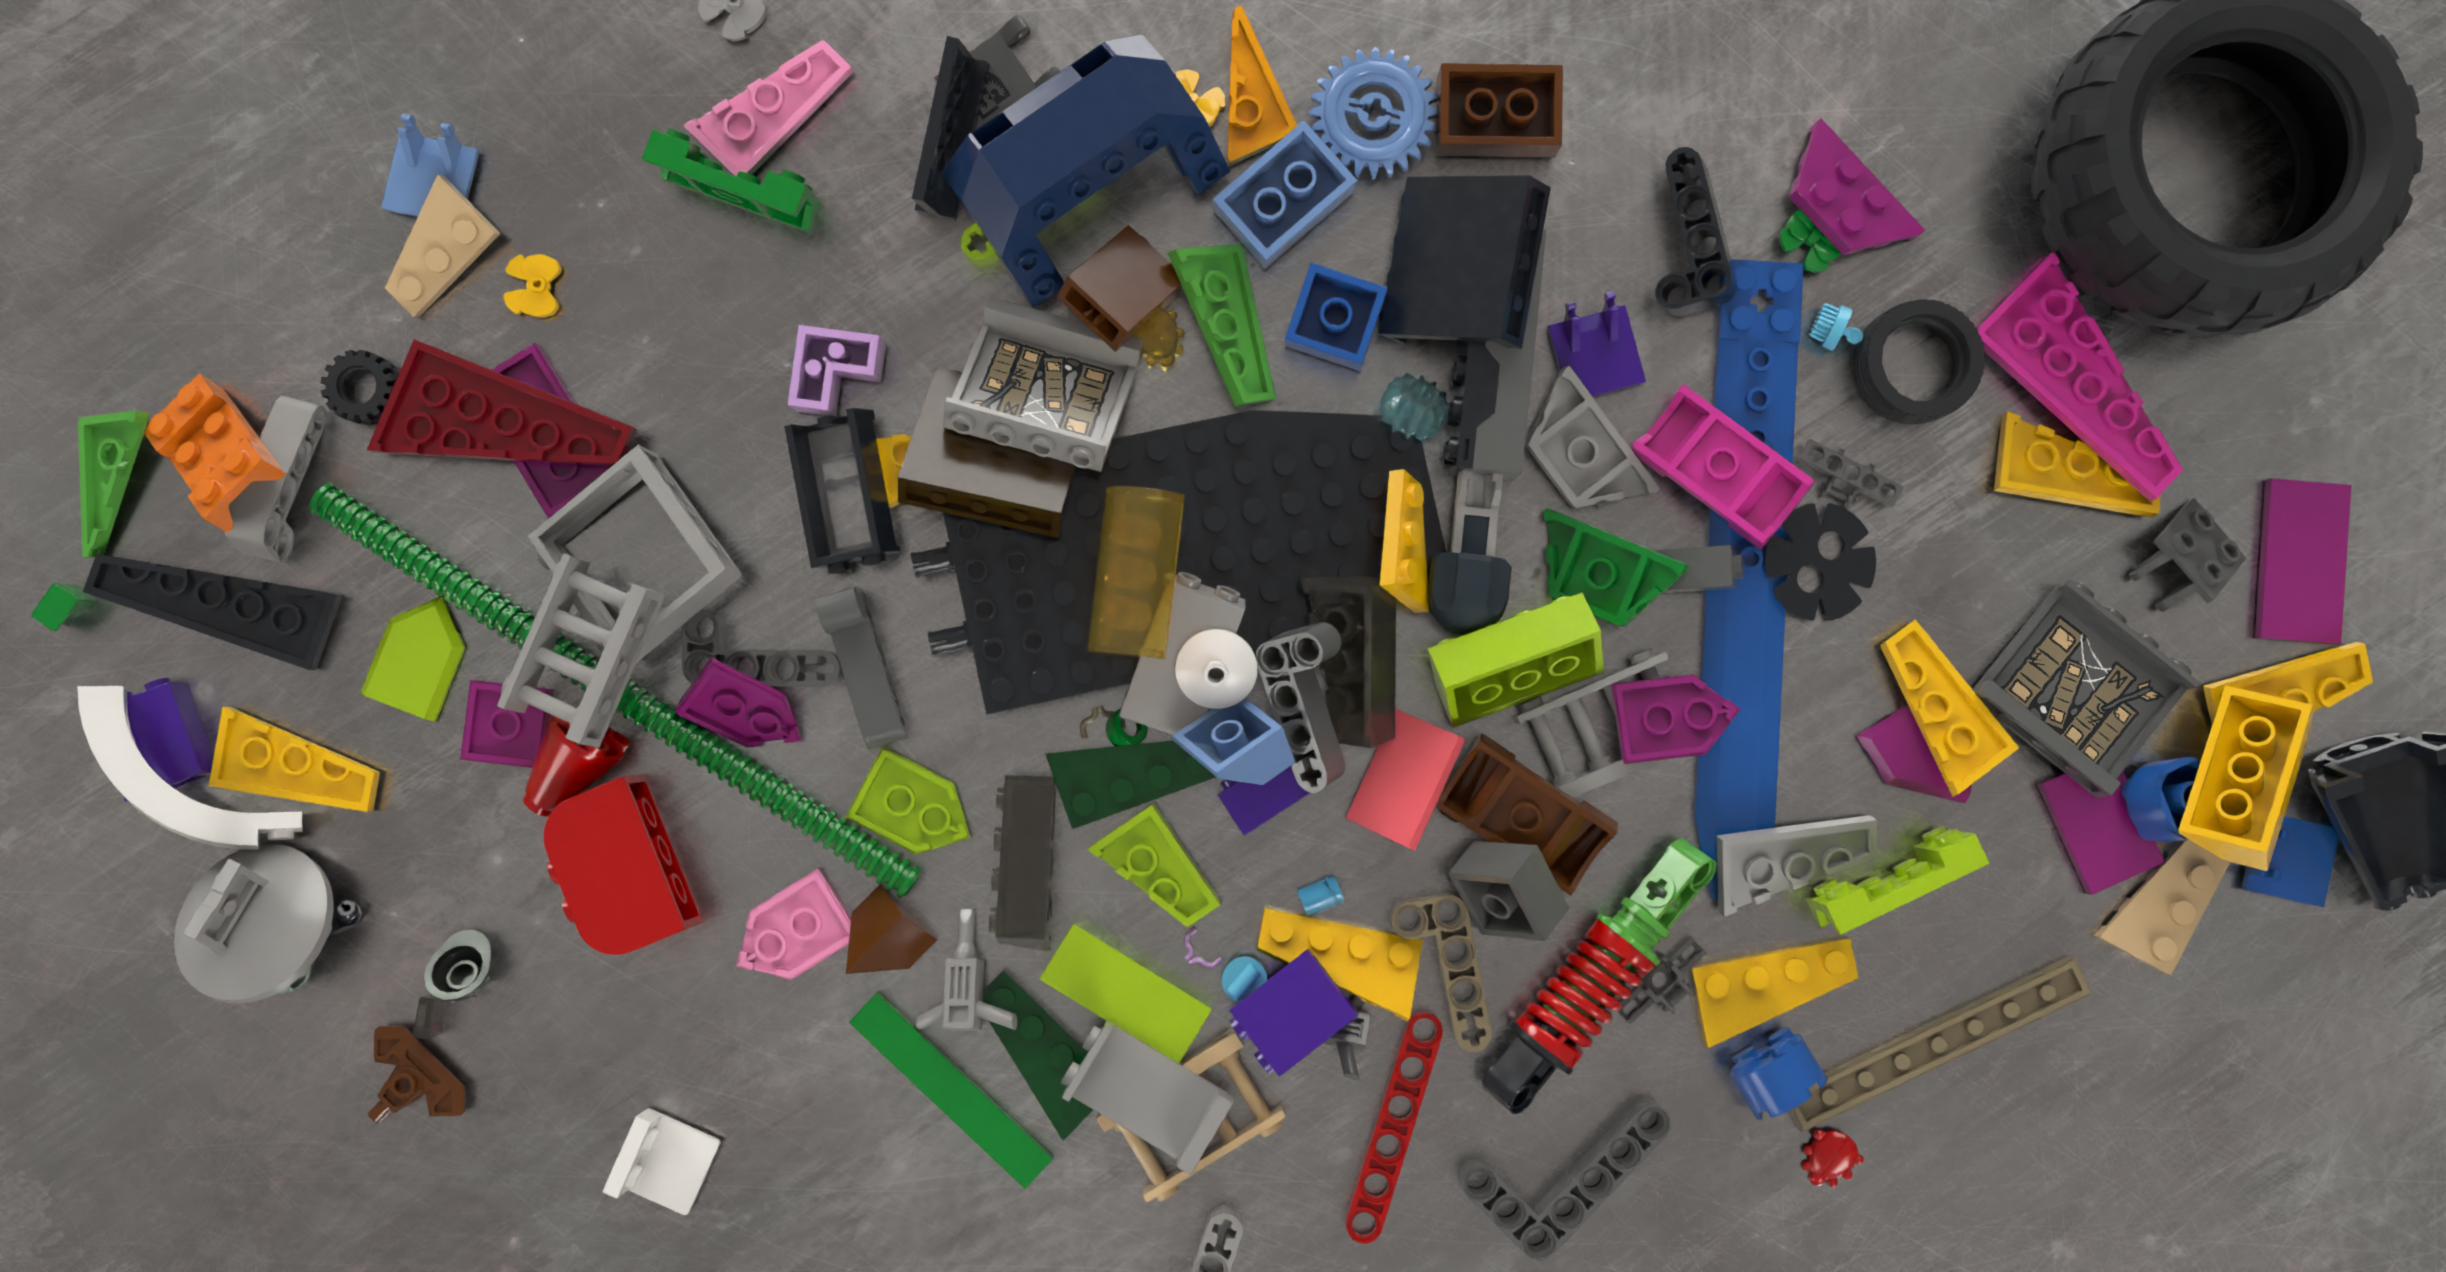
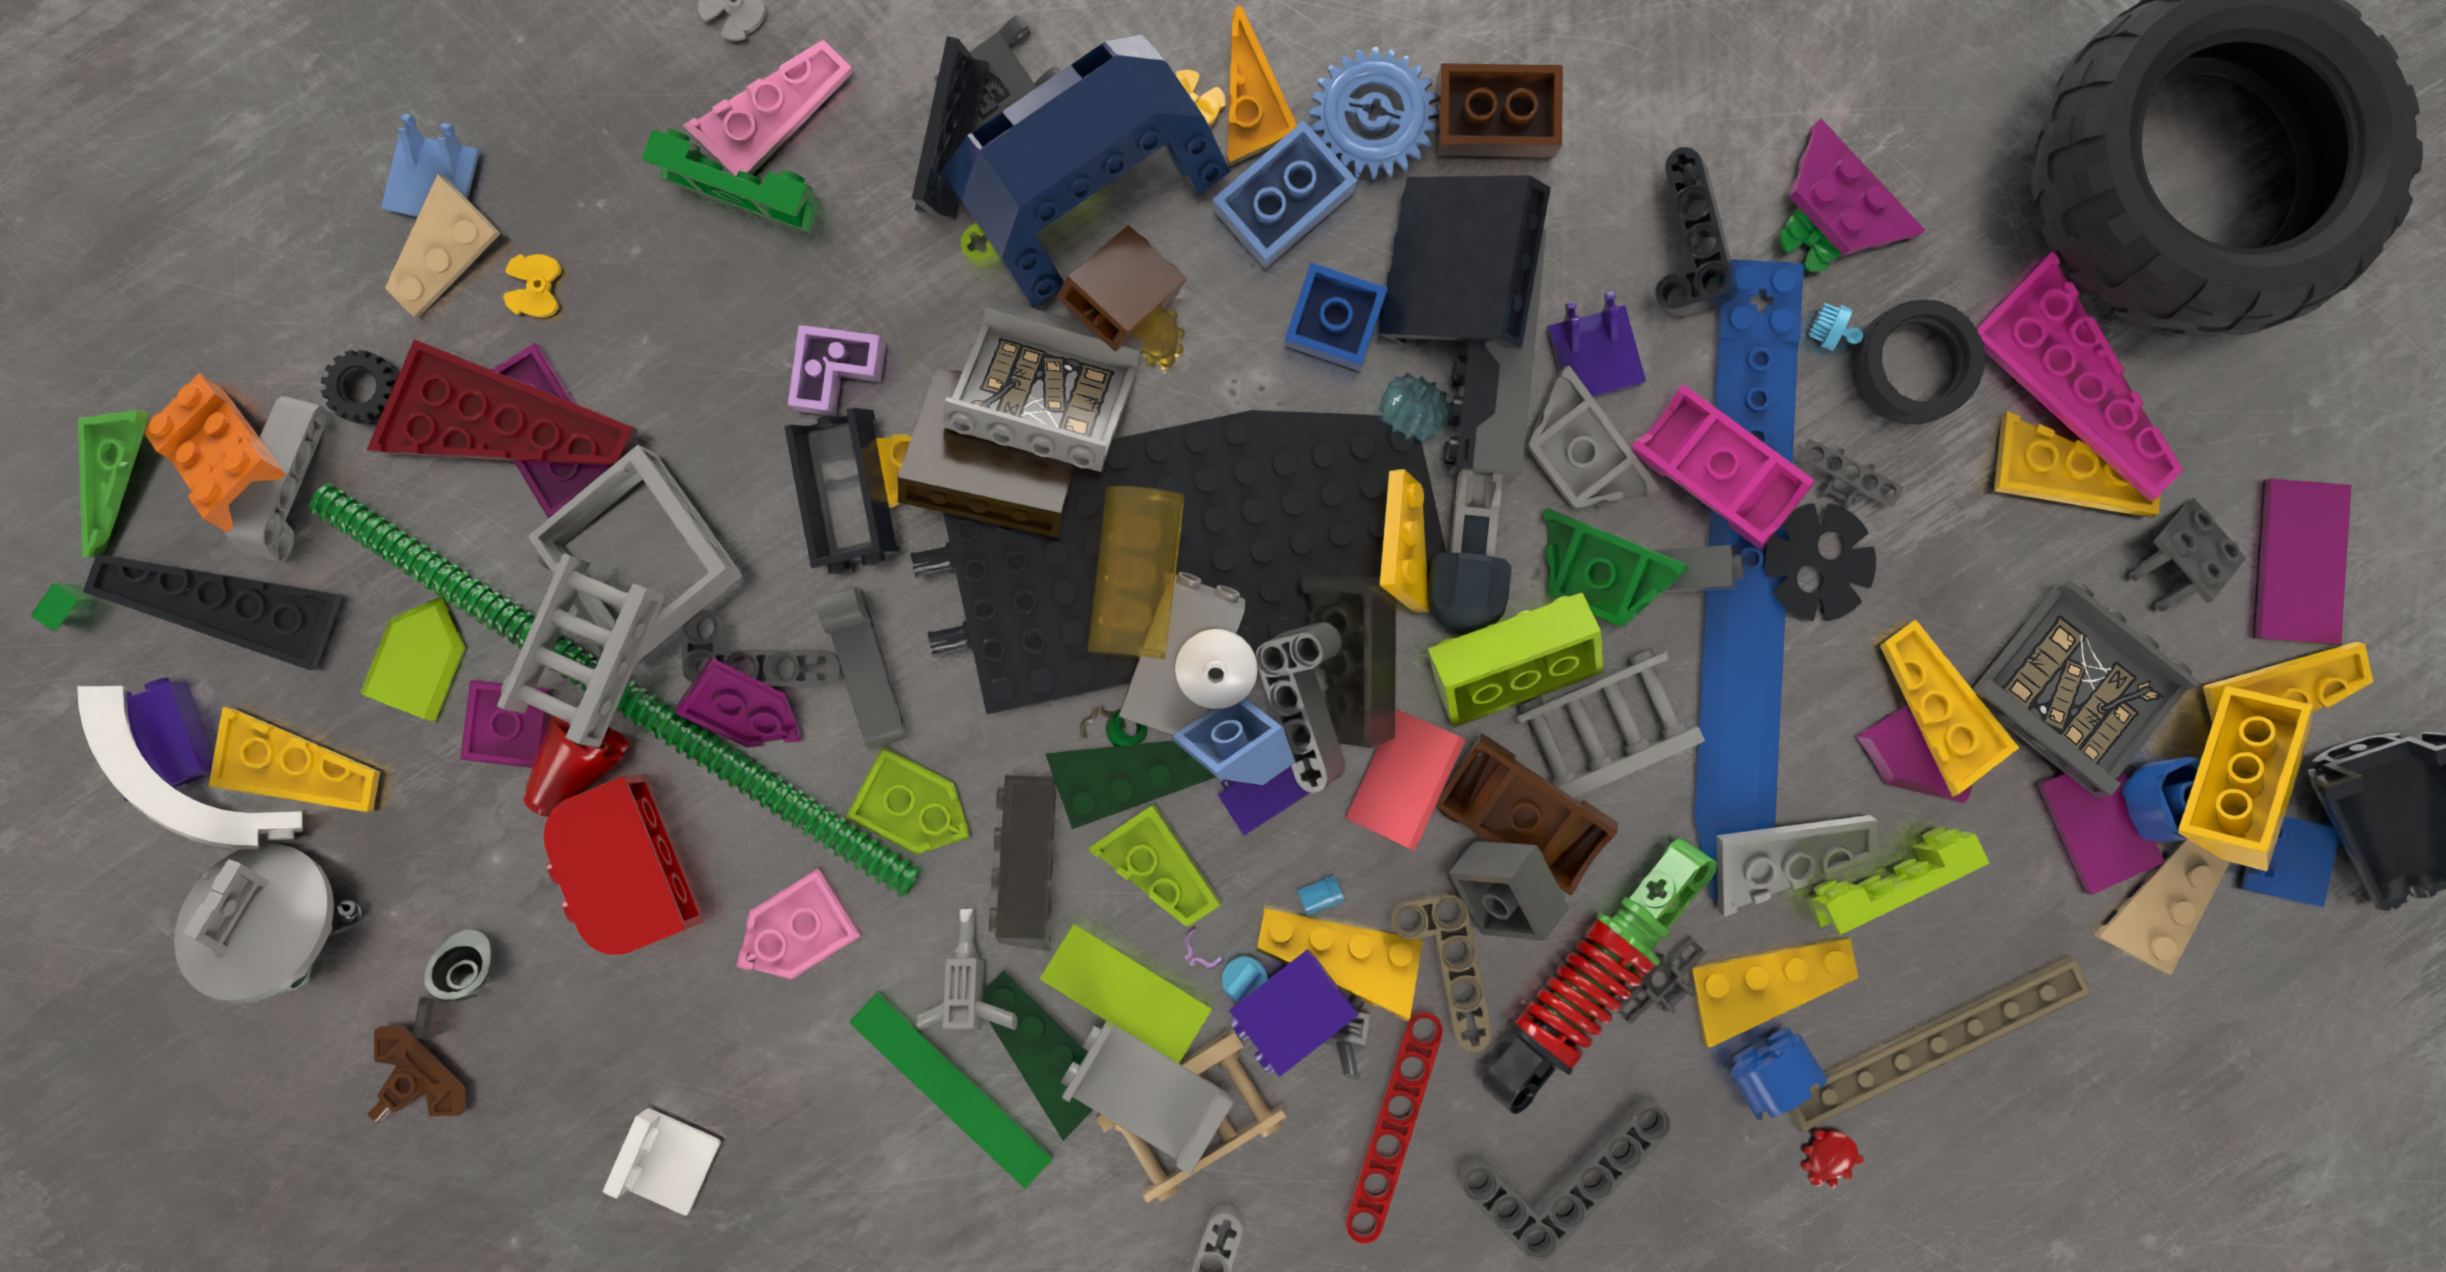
(885, 935): reddish brown slope -> none
(1226, 311): bright green wing -> none
(1669, 718): magenta tile -> none

